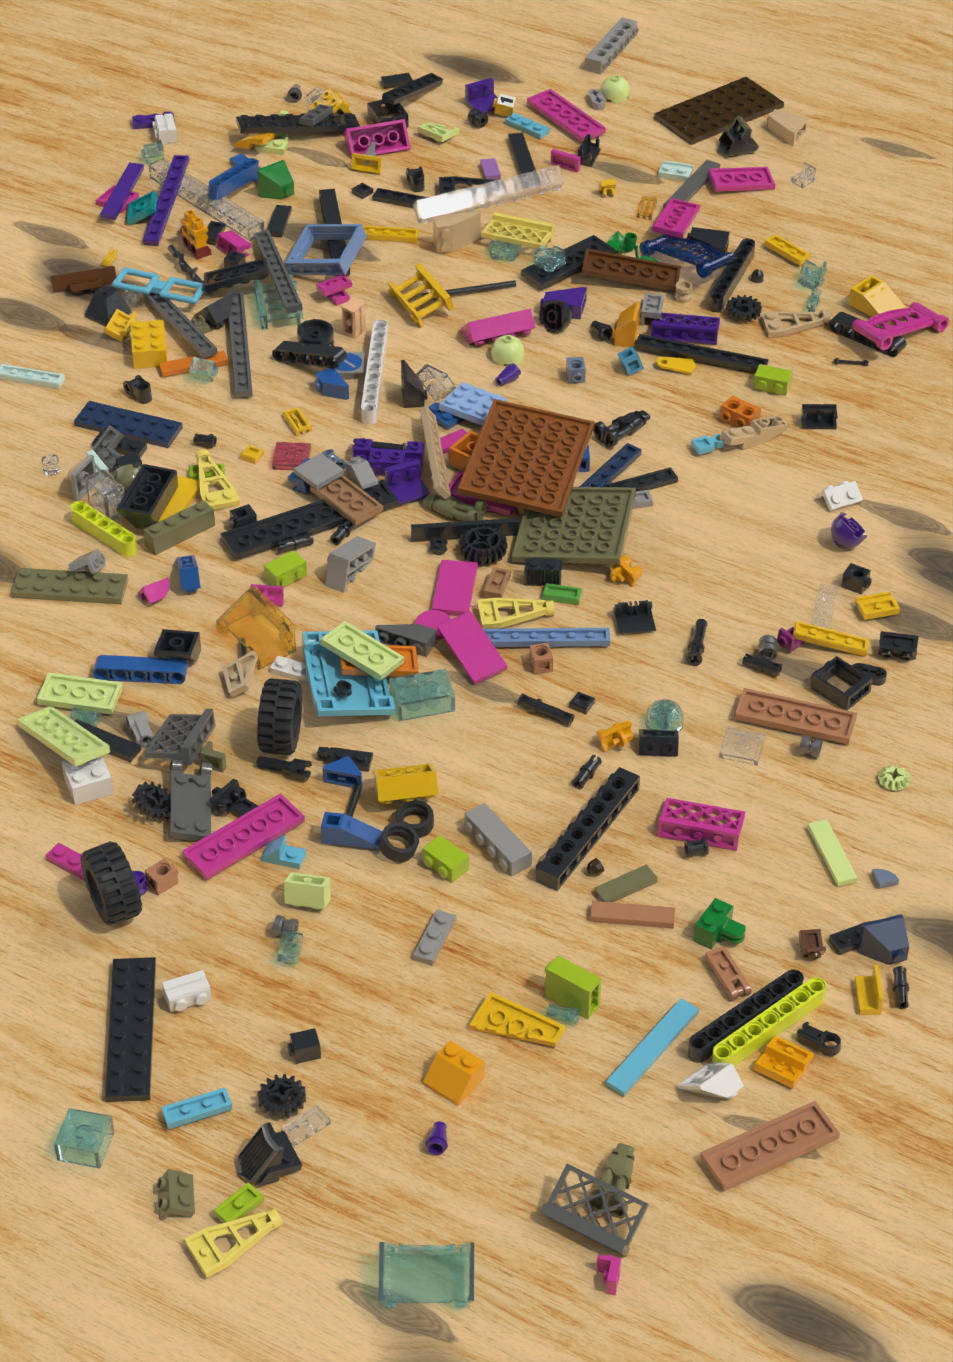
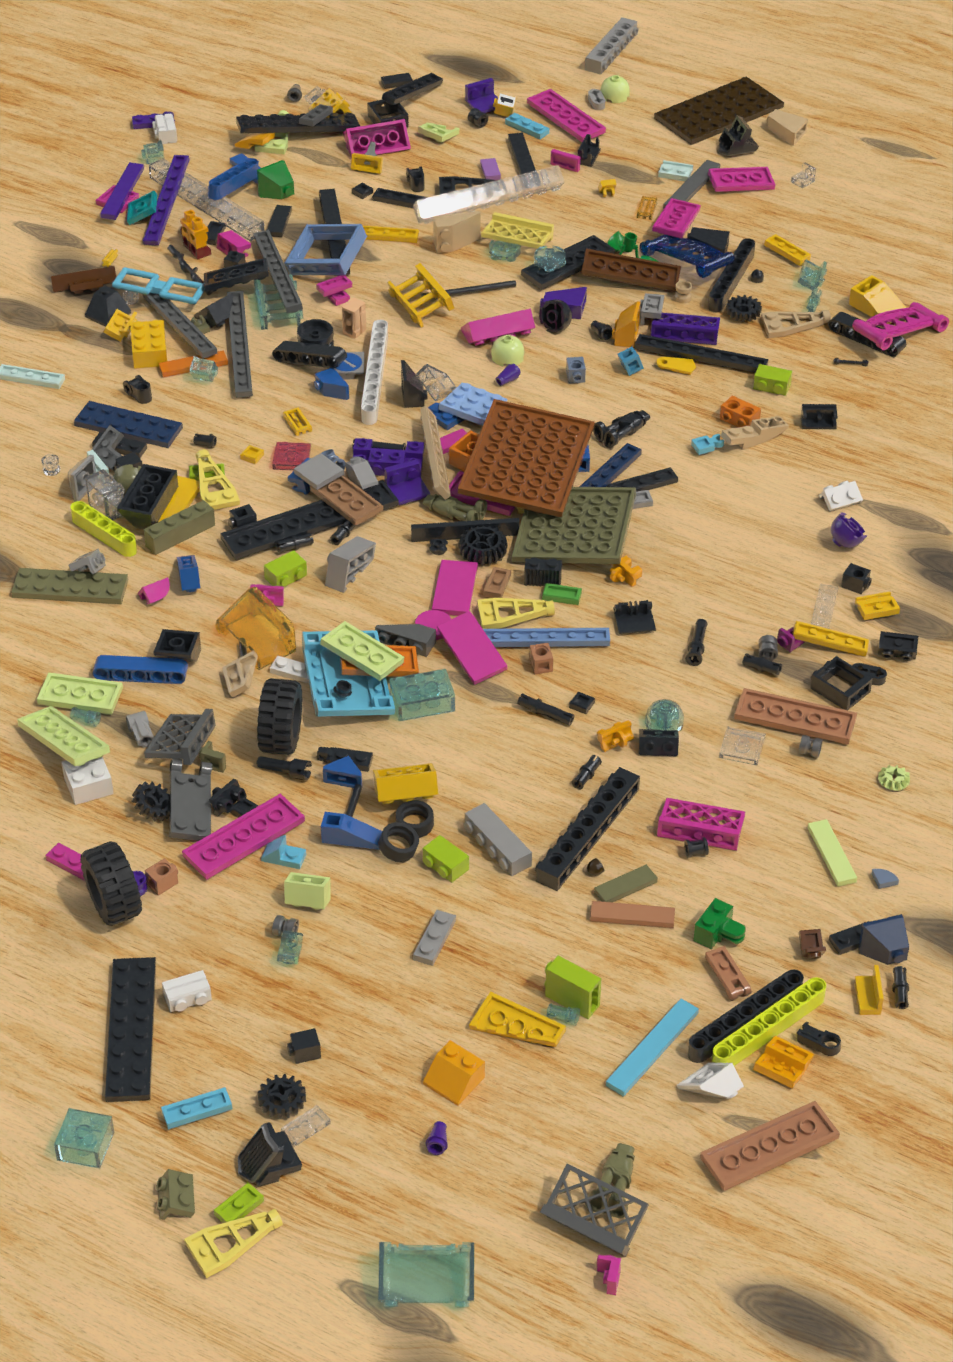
(118, 746): black tile -> none

